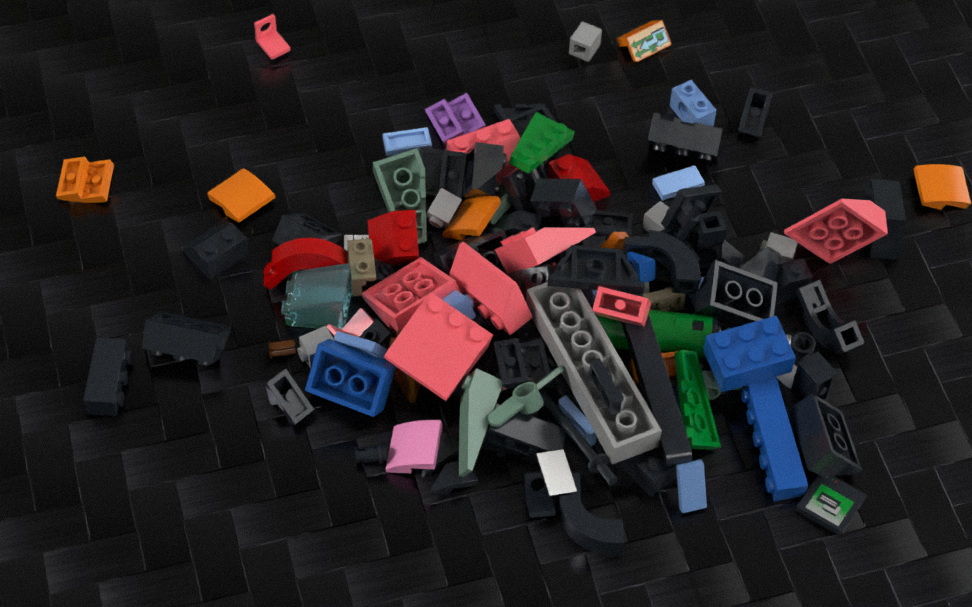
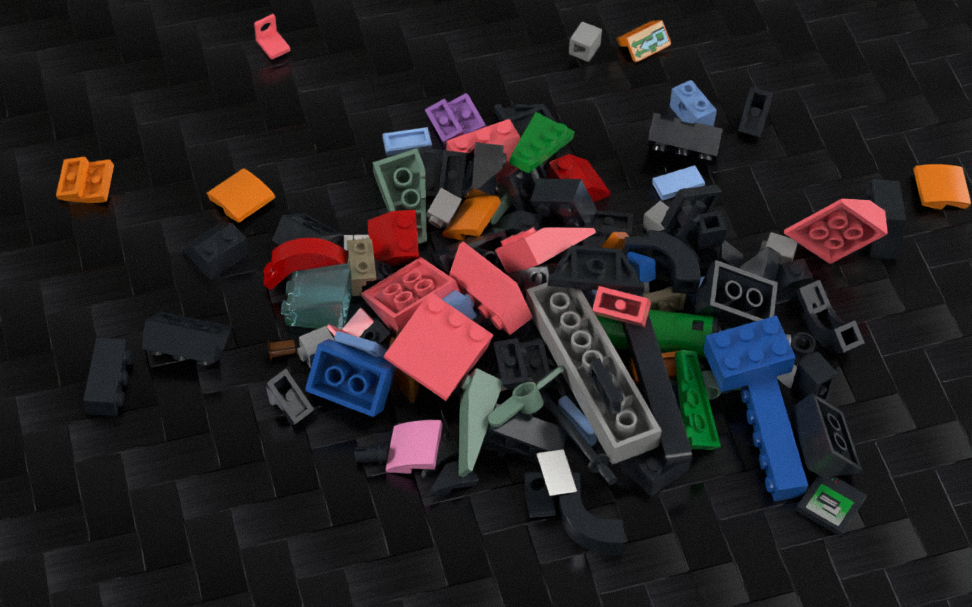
(691, 486): medium blue tile -> none

